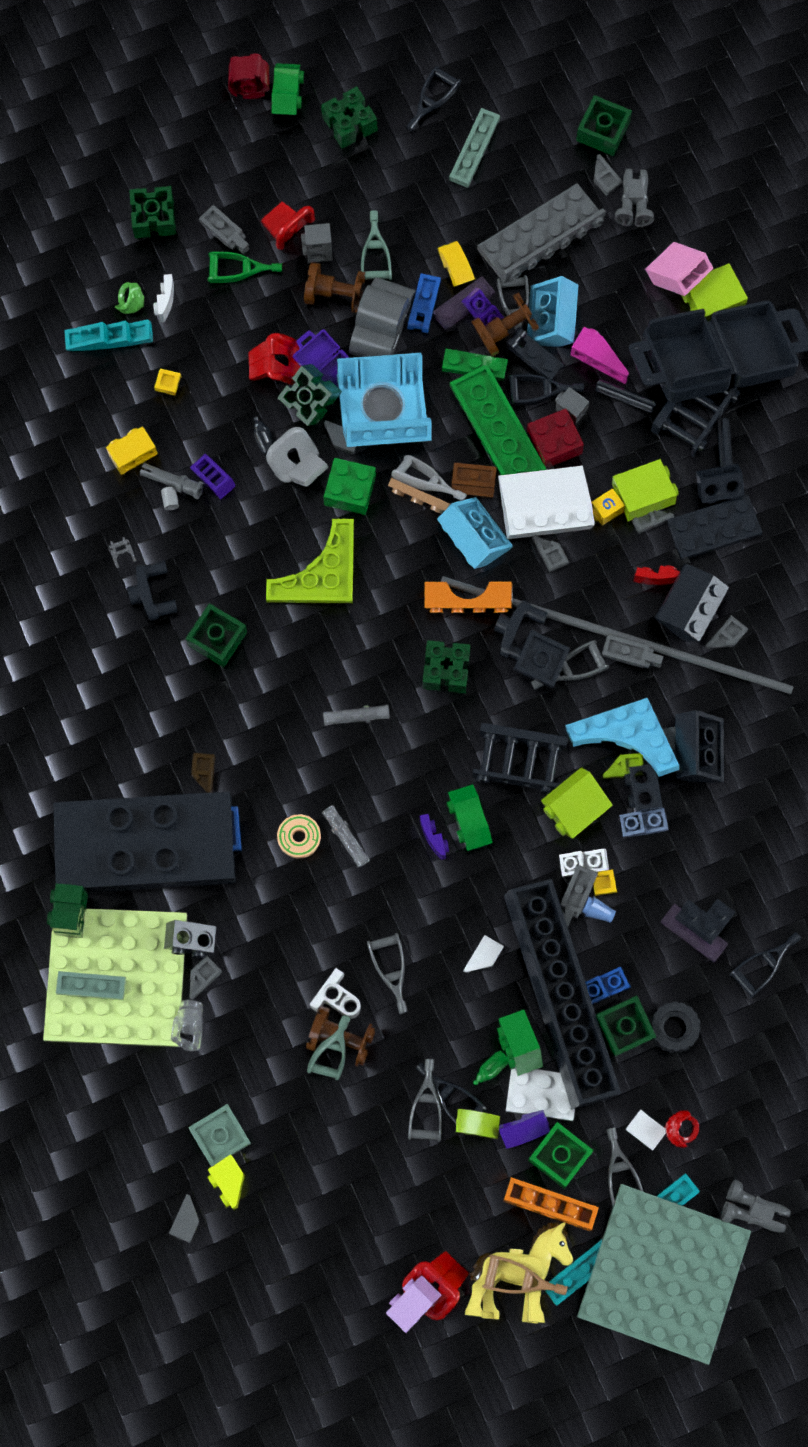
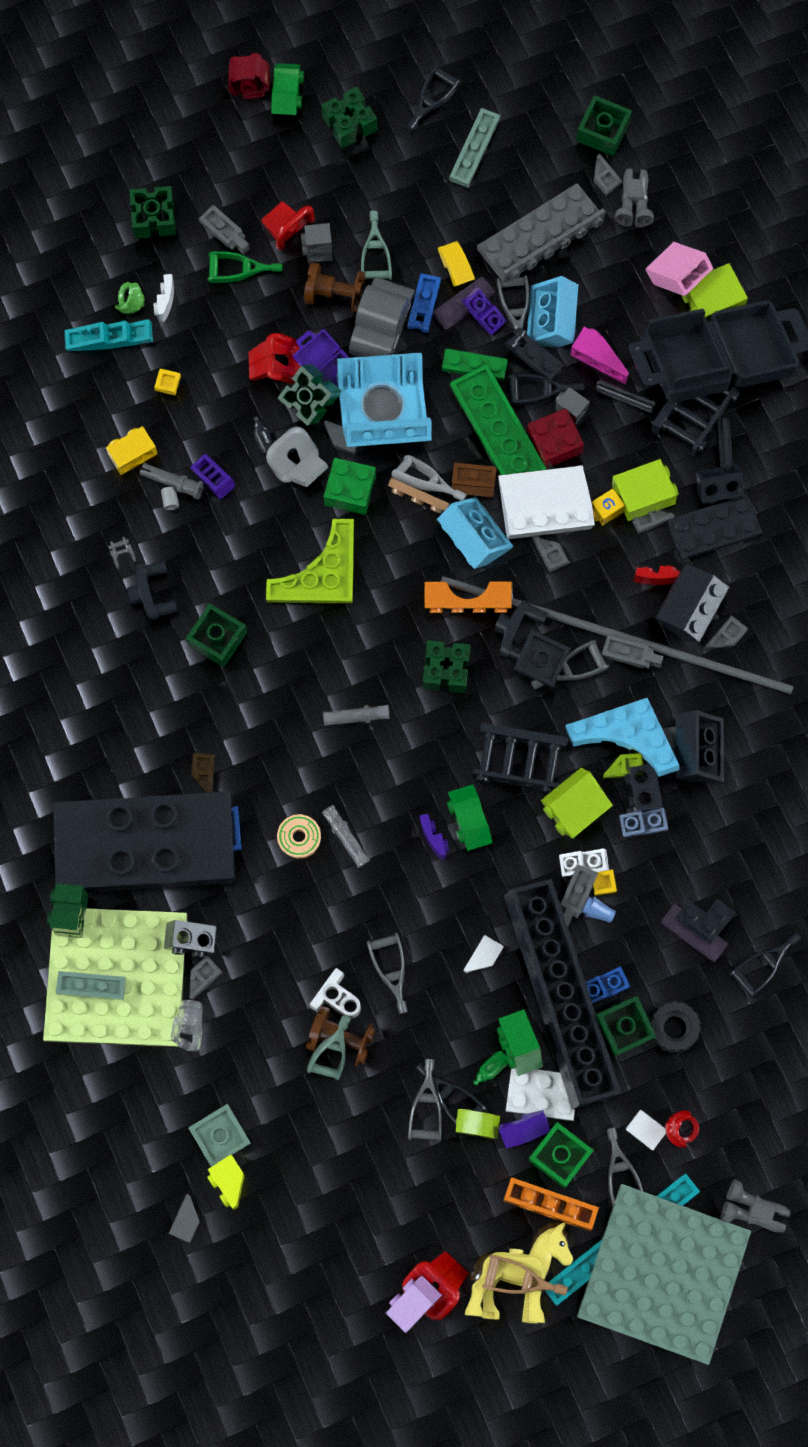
(497, 329): reddish brown piece -> none

